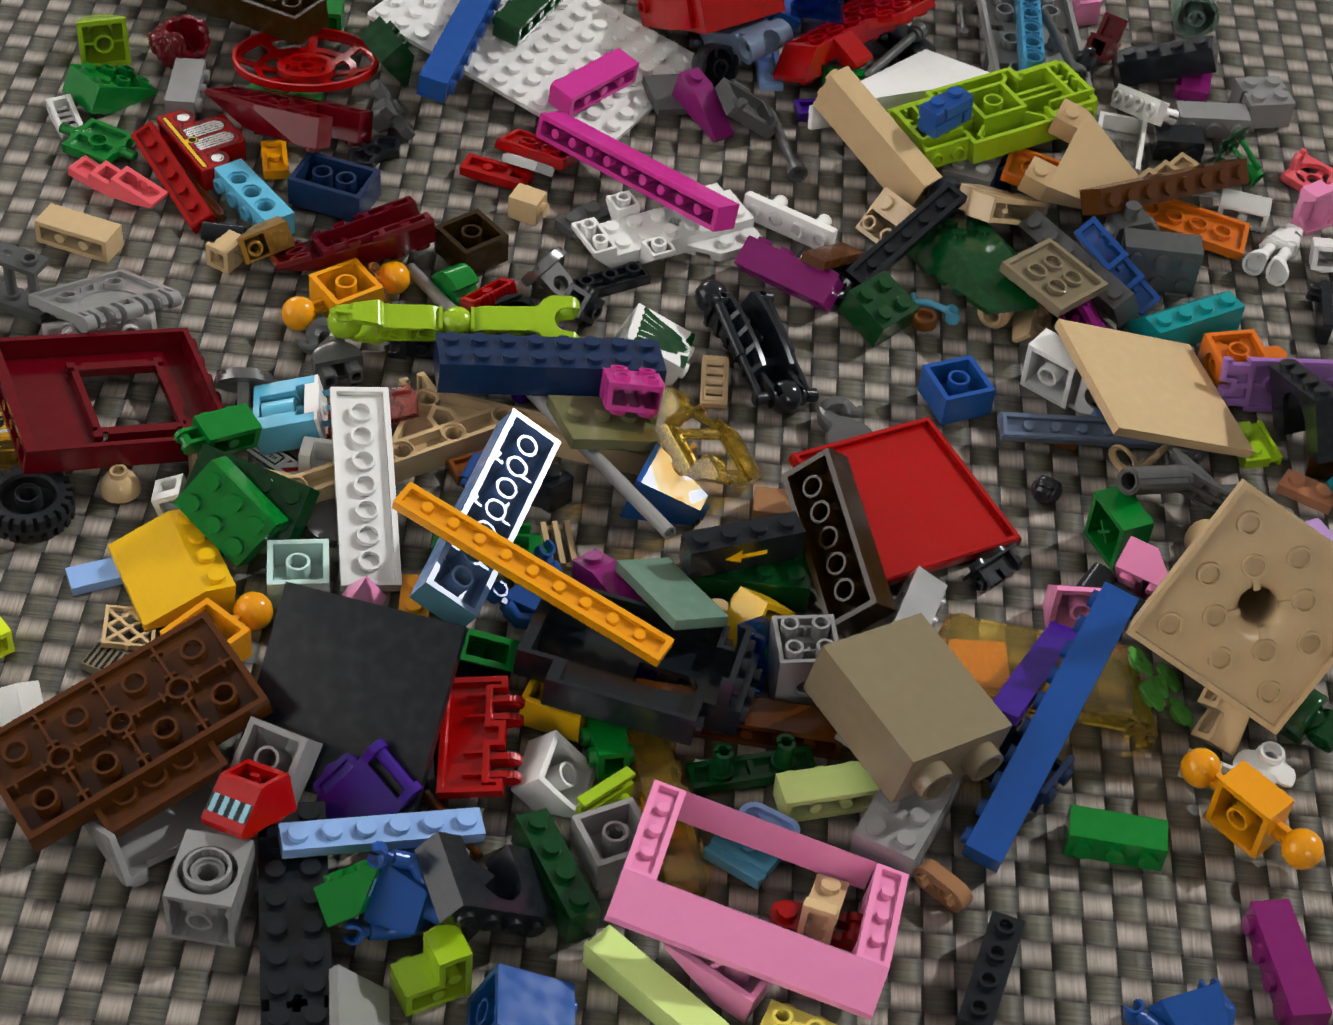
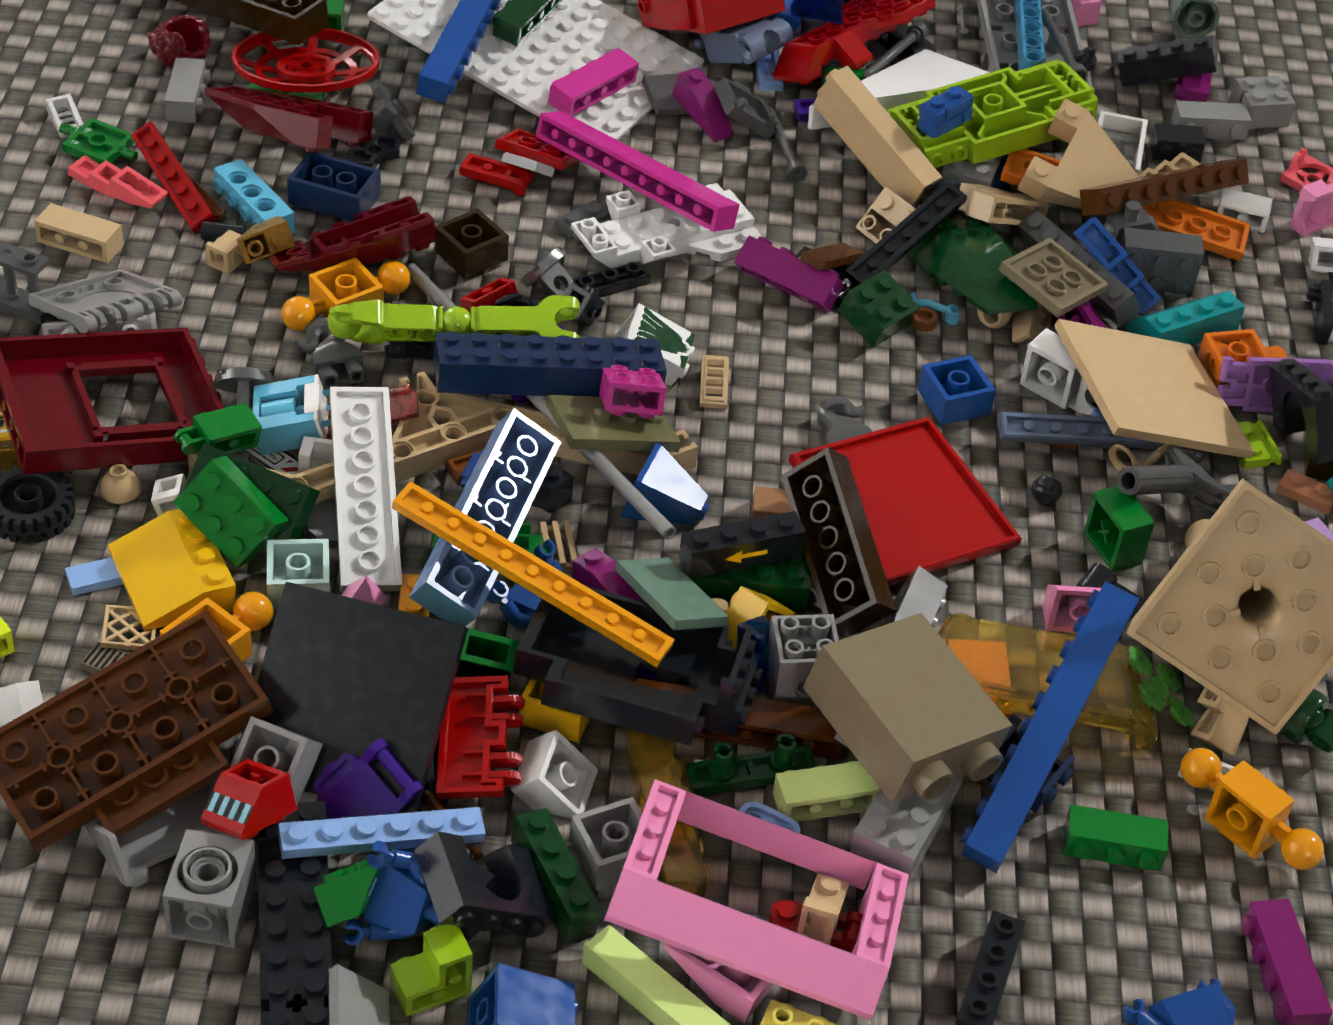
(103, 39): lime slope -> none
(106, 87): green slope -> none
(202, 144): brick -> none
(274, 159): light orange plate -> none
(374, 267): clear orange hinge -> none
(389, 48): dark green slope -> none
(456, 281): green brick -> none
(527, 204): tan brick -> none
(606, 747): green brick -> none
(613, 789): lime plate -> none
(677, 410): clear yellow windscreen -> none
(716, 62): black cylinder -> none
(740, 861): medium azure plate -> none
(757, 344): black piece -> none
(789, 222): white plate -> none
(942, 885): medium nougat beam -> none
(984, 572): black hinge -> none
(1031, 673): dark purple tile -> none
(1107, 37): dark red brick -> none
(1140, 568): bright pink slope -> none
(1143, 105): white plate -> none
(1231, 144): plant -> none
(1270, 761): white plate -> none
(1280, 247): white piece -> none

